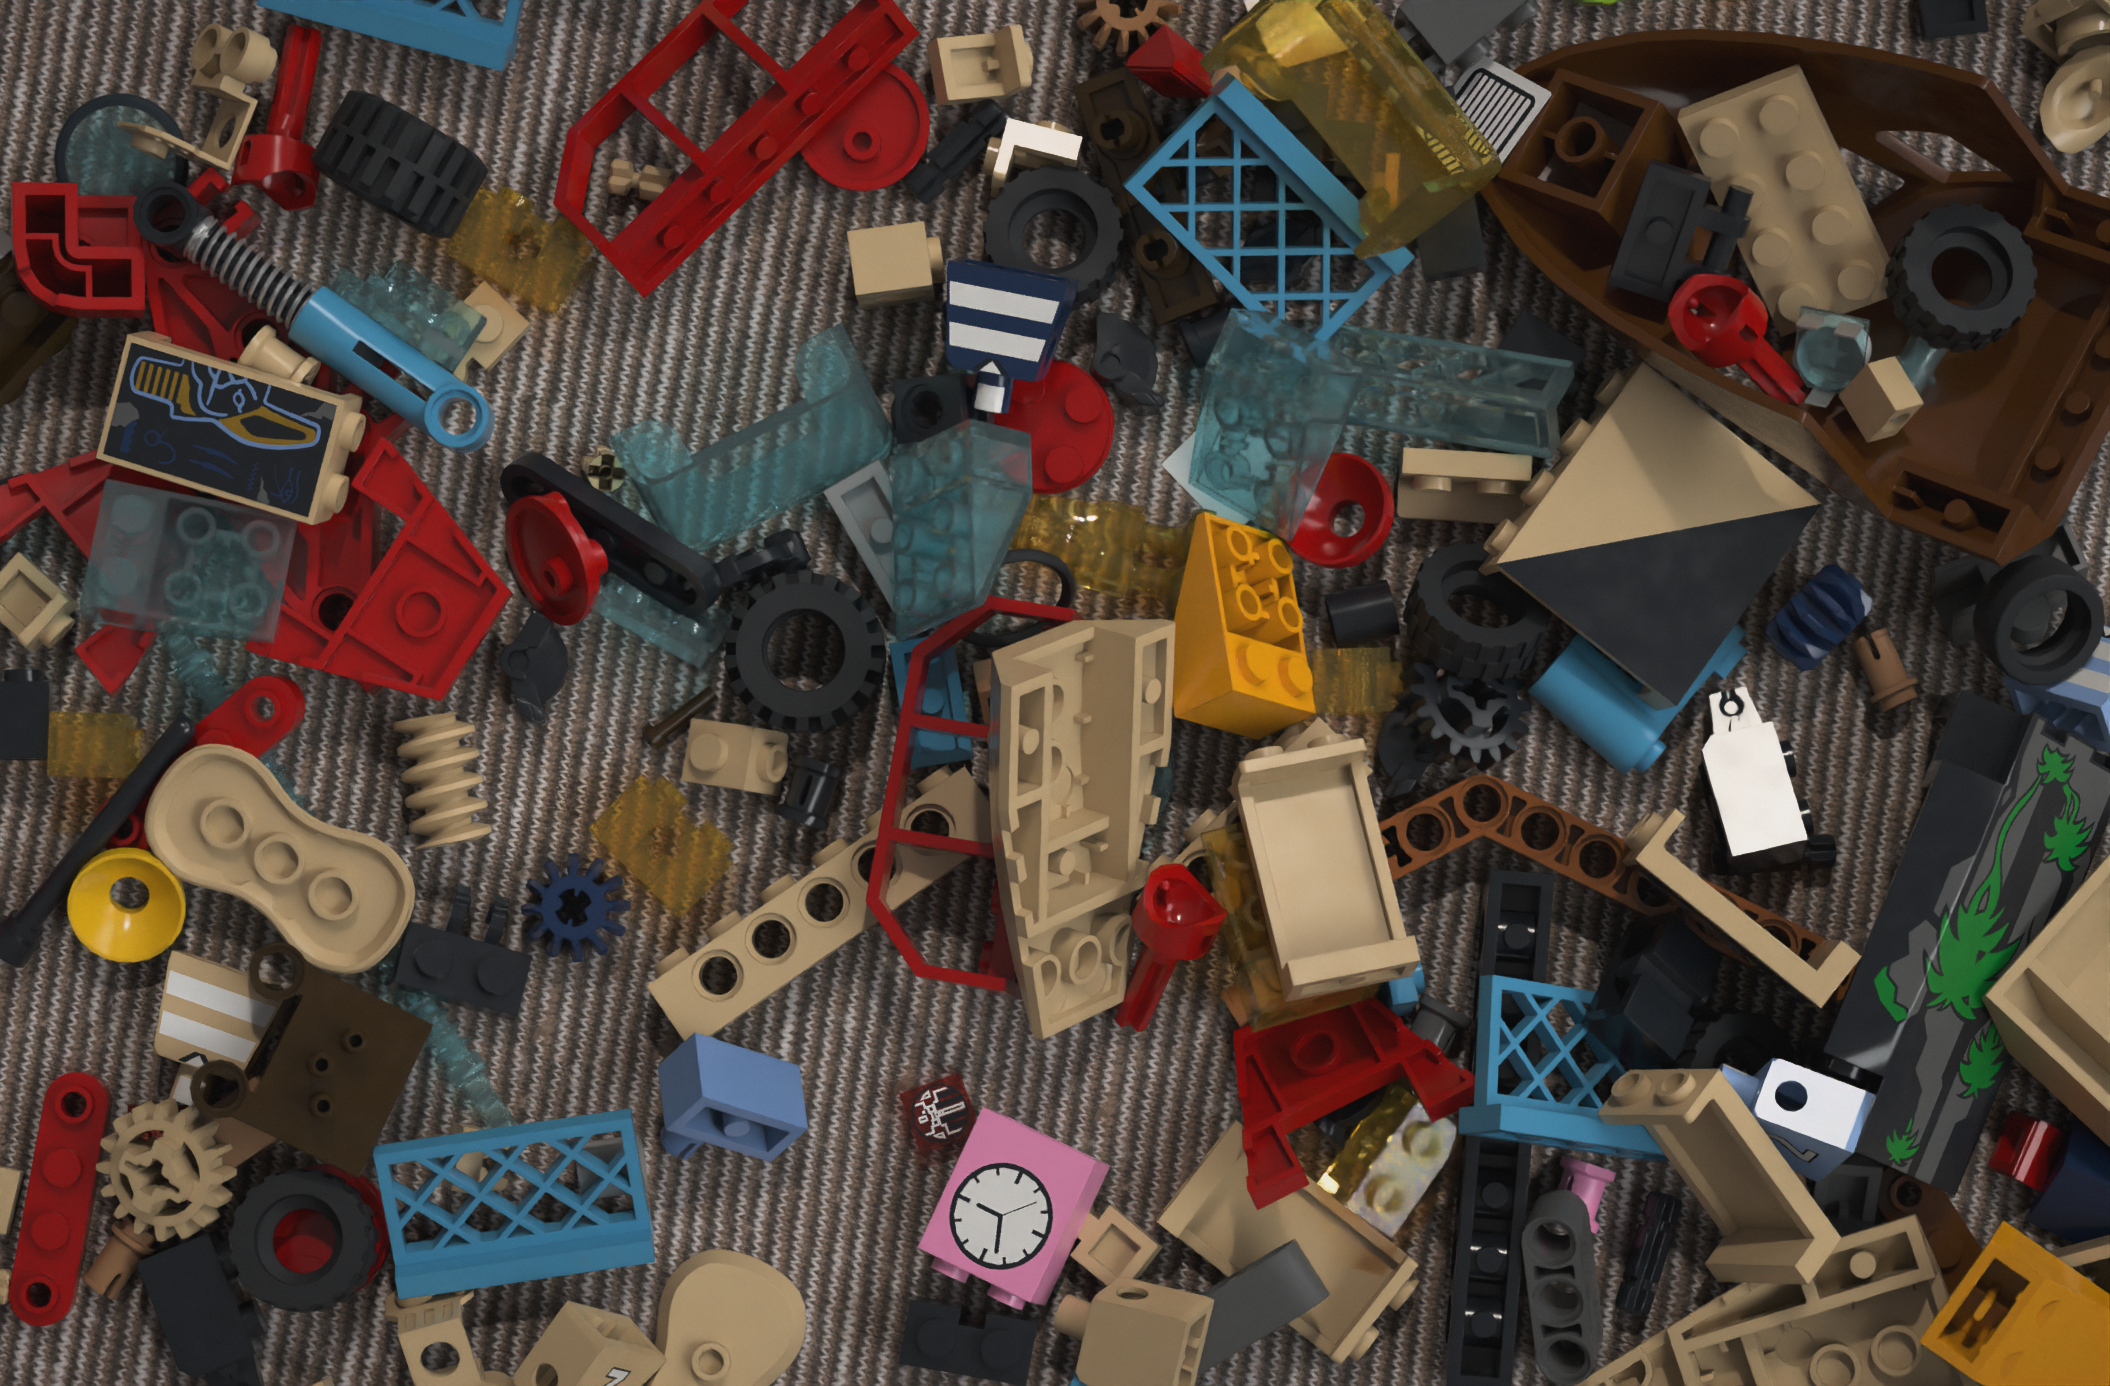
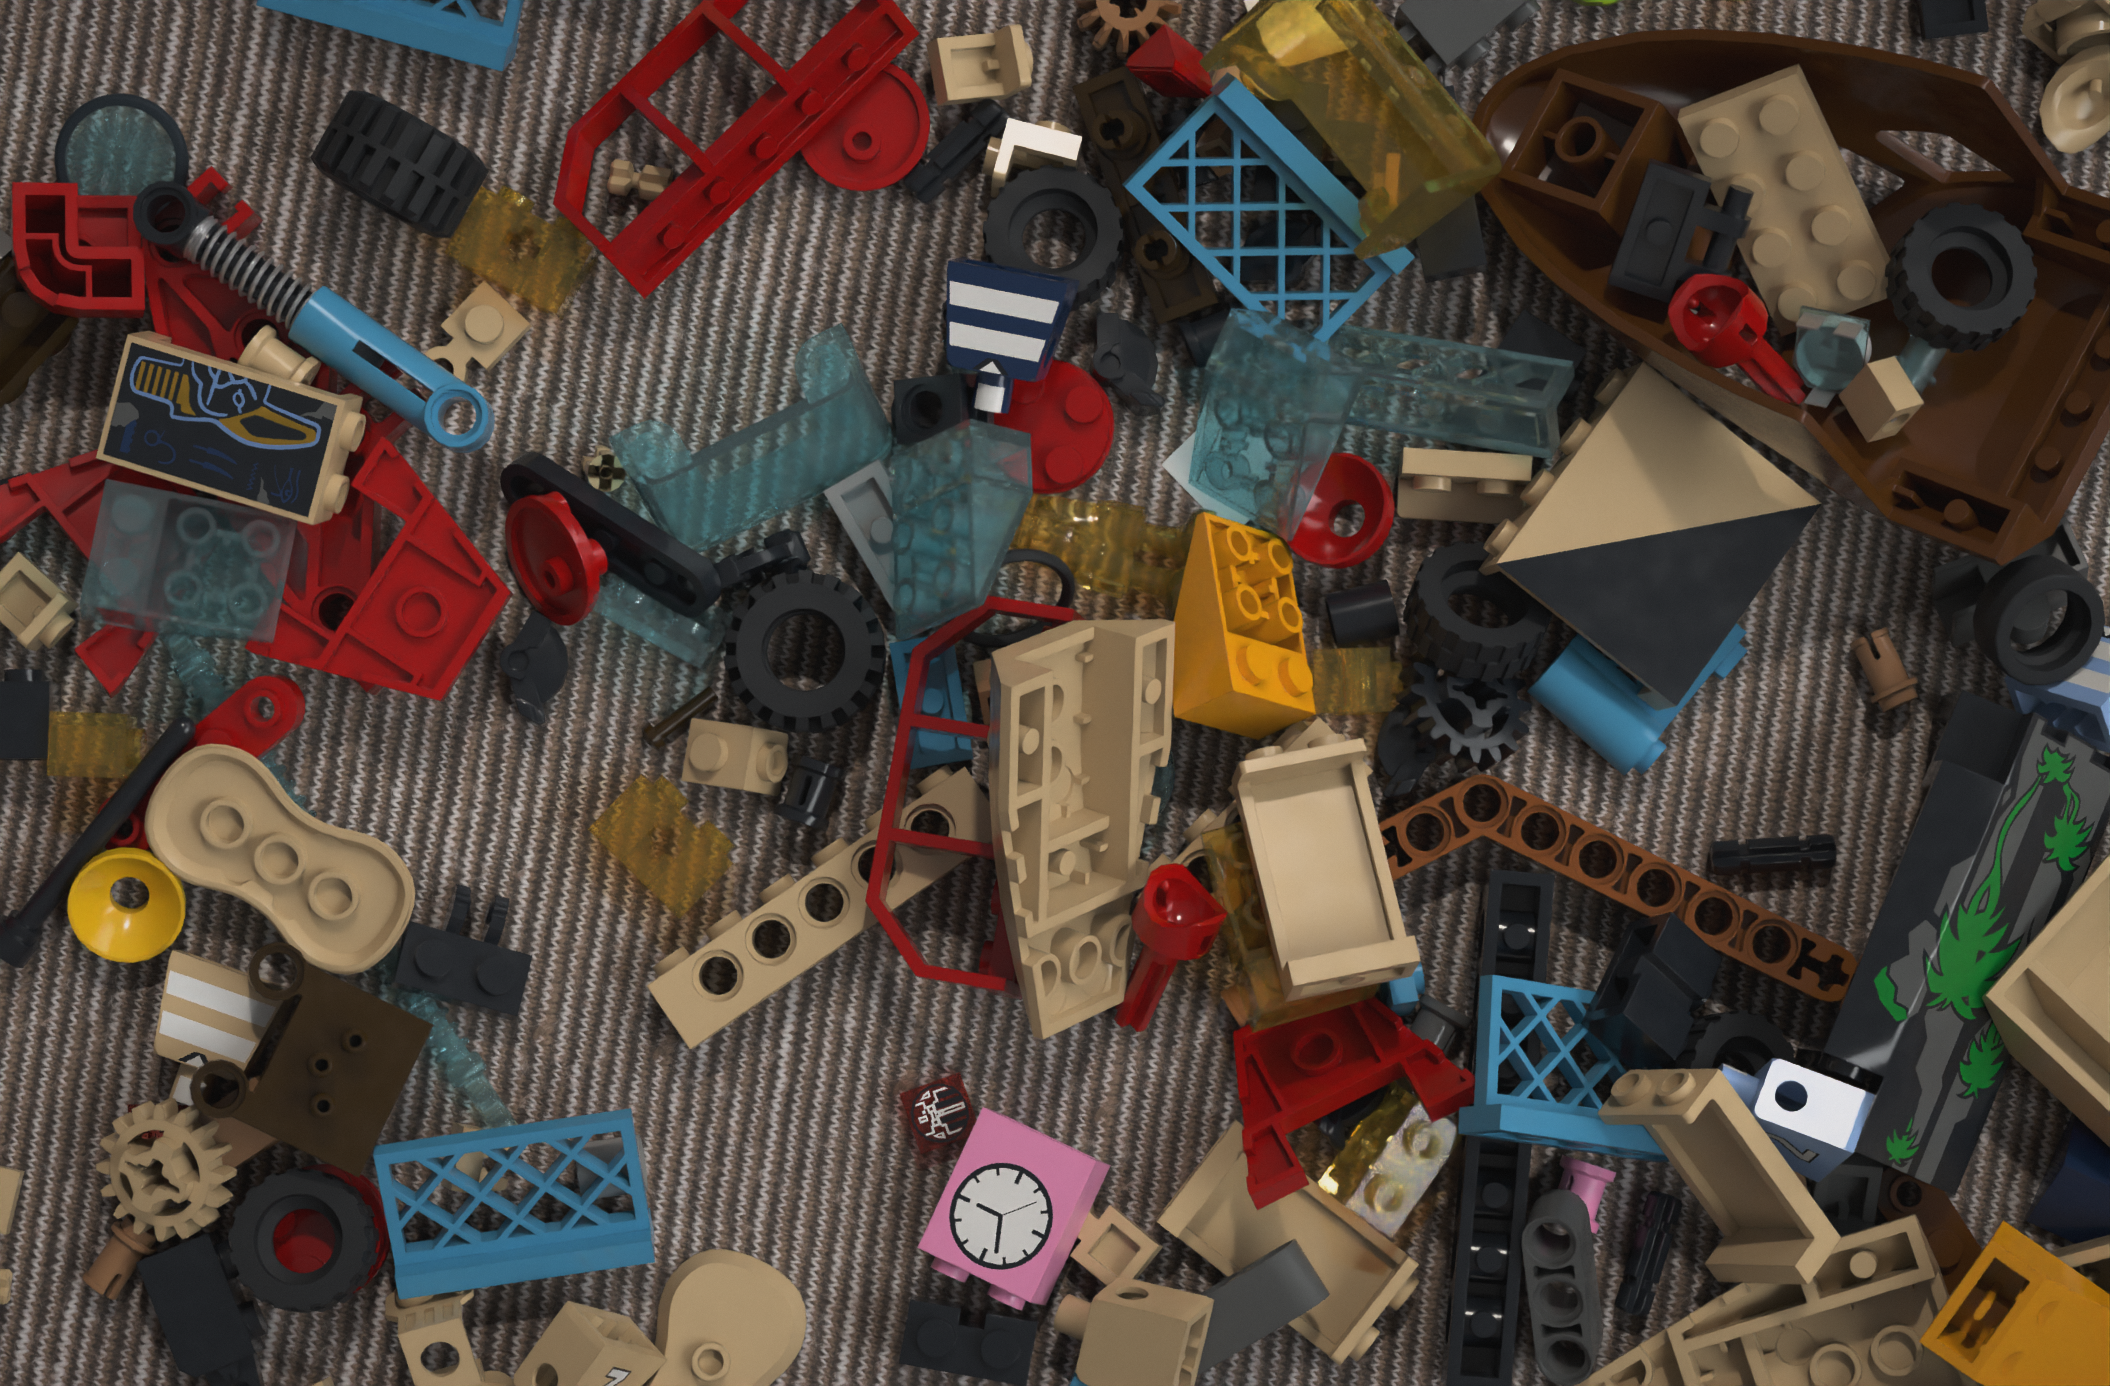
(60, 1199): red plate -> none
(223, 67): tan piece -> none
(279, 159): red piece -> none
(415, 311): clear light blue bracket -> none
(442, 780): tan piece -> none
(555, 902): dark blue gear -> none
(729, 1099): medium blue brick -> none
(895, 265): tan brick -> none
(1499, 103): white sticker -> none
(1750, 788): hinge -> none
(1806, 982): tan panel -> none
(1818, 617): dark blue gear -> none
(2026, 1150): red slope -> none

